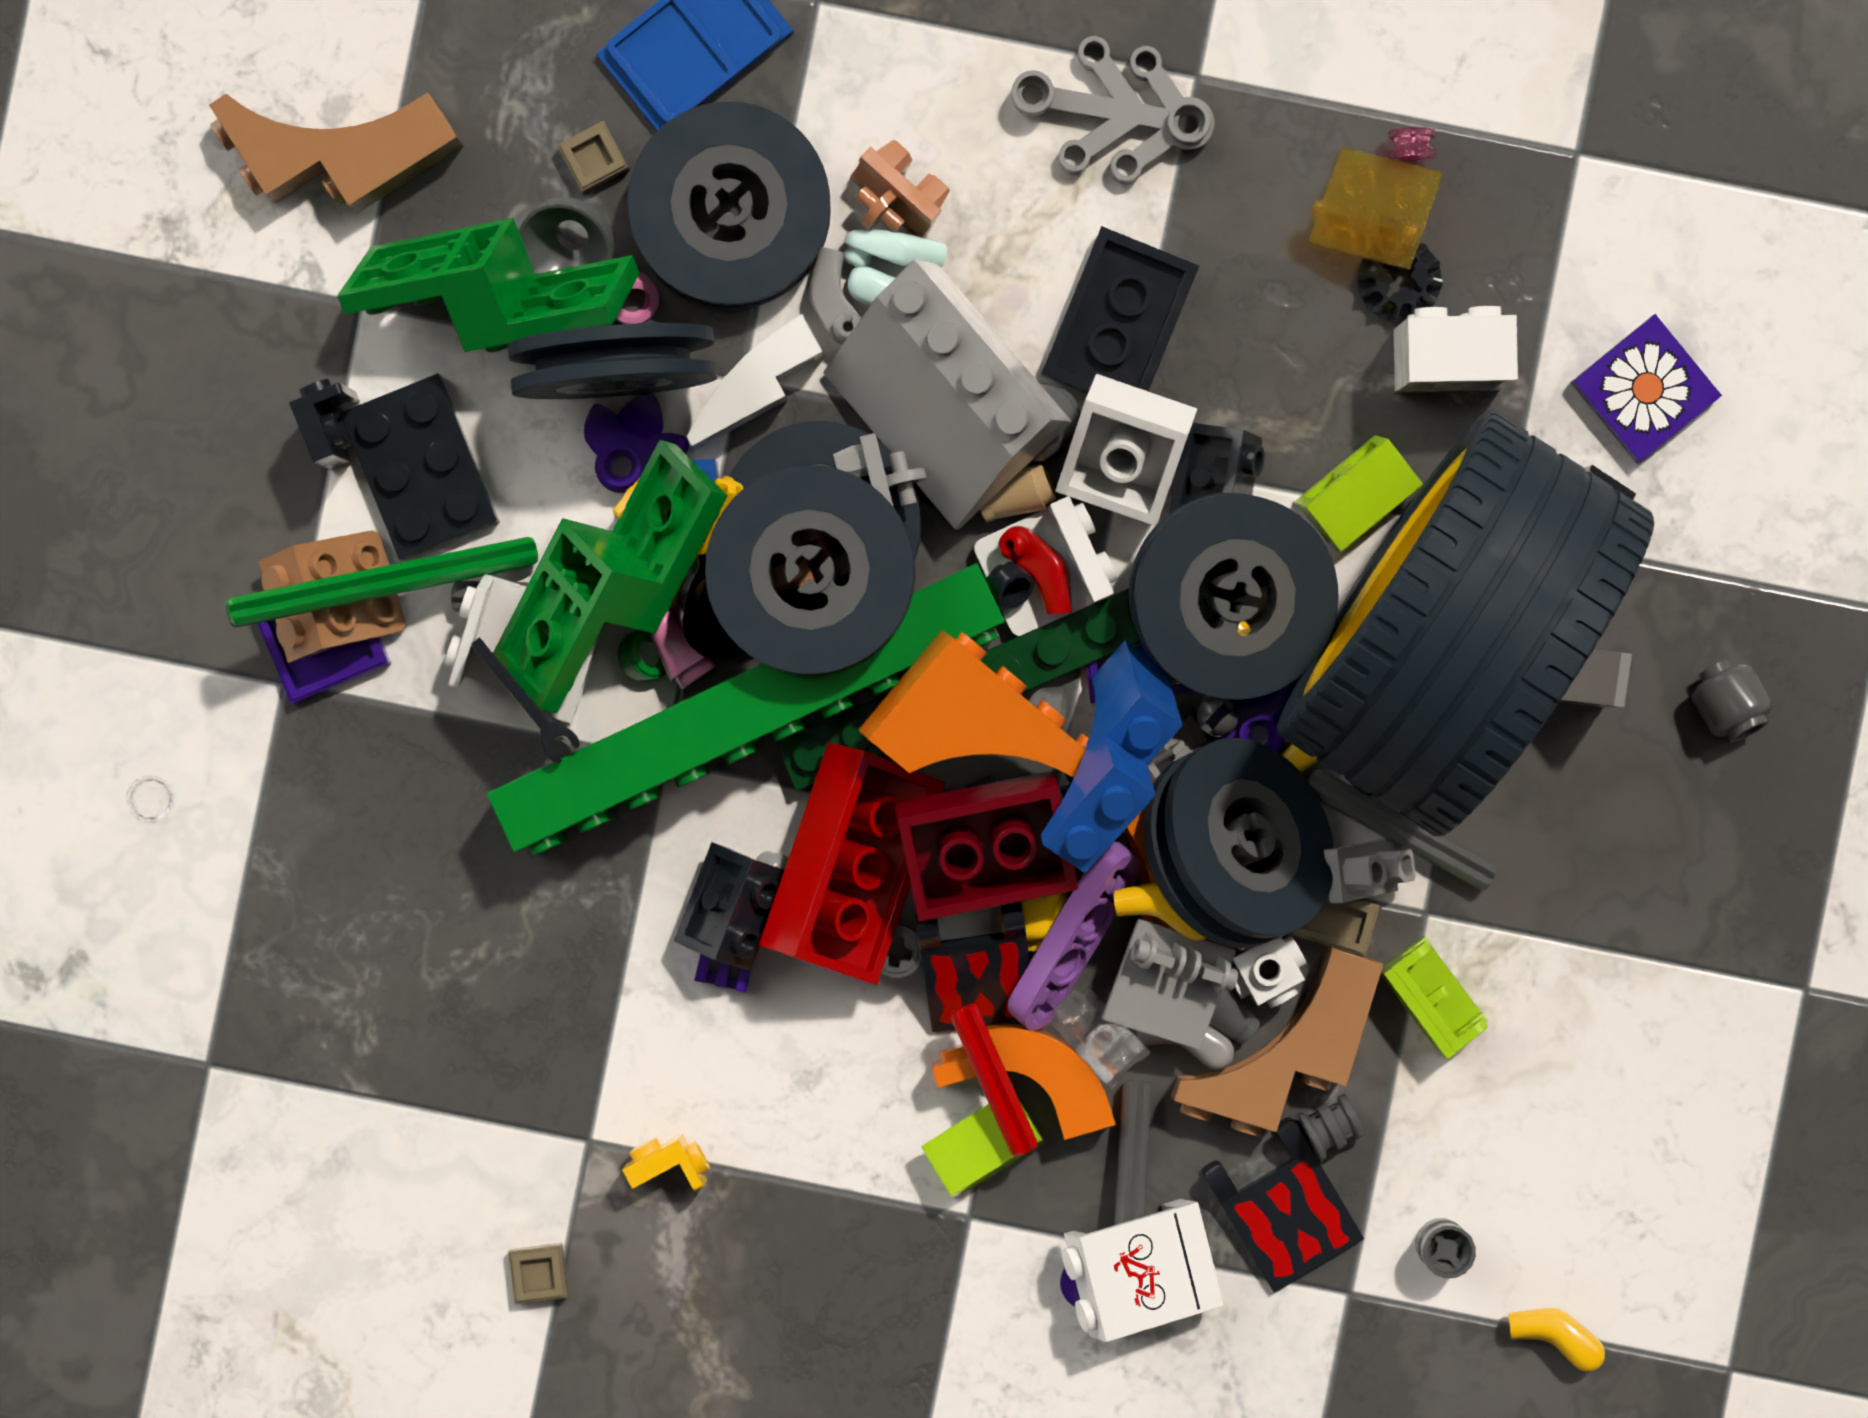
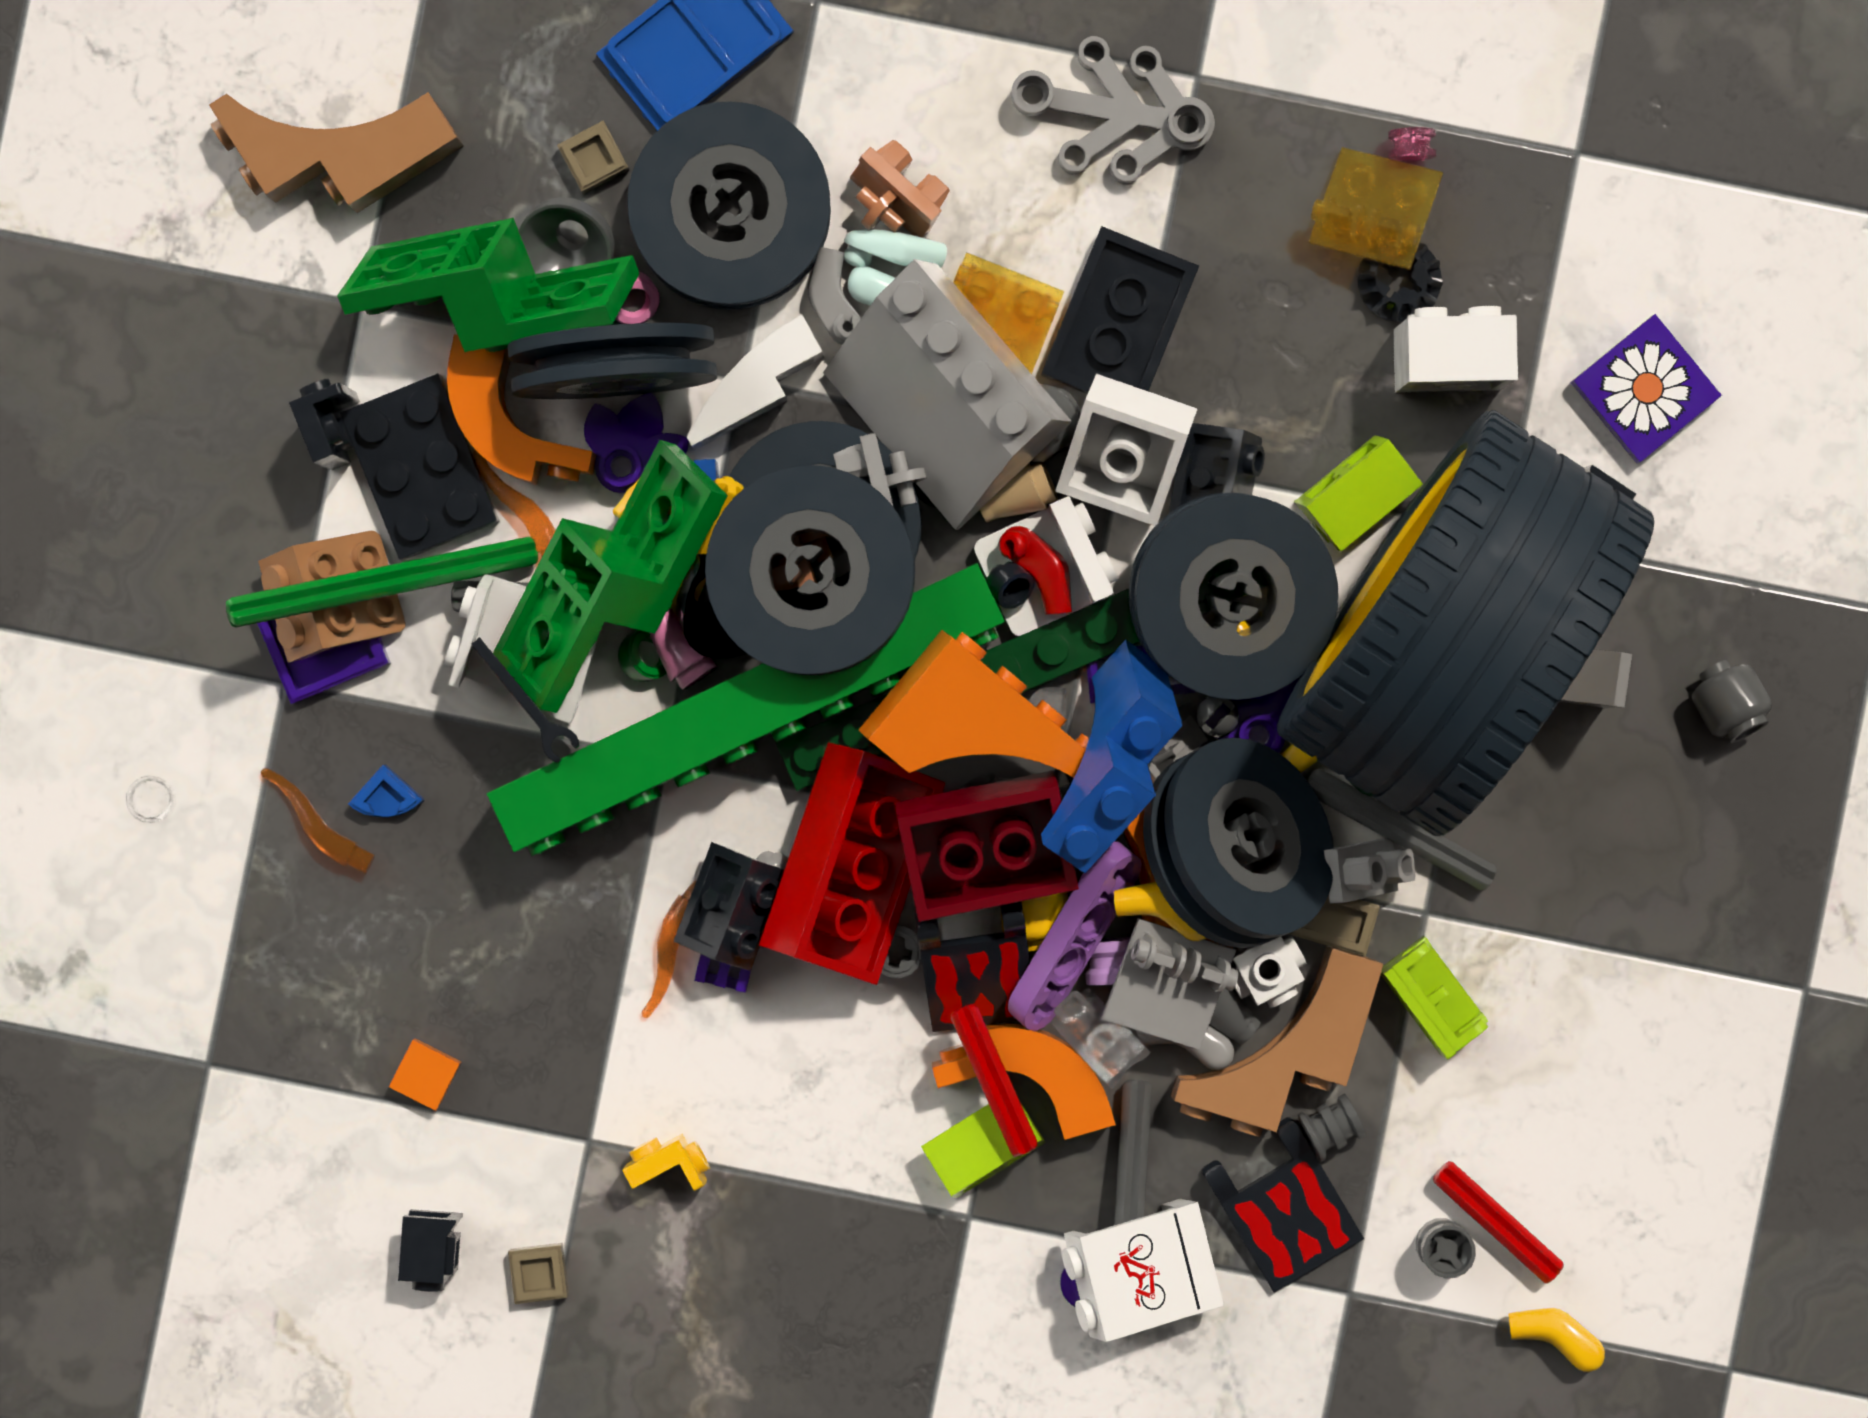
(325, 839): none -> clear orange animal
(386, 795): none -> blue tile
(425, 1074): none -> orange tile
(429, 1248): none -> black window
(478, 402): none -> orange arch
(534, 518): none -> clear orange animal
(667, 950): none -> clear orange animal
(1011, 304): none -> clear yellow hinge
(1106, 961): none -> lavender wheel
(1498, 1222): none -> red axle

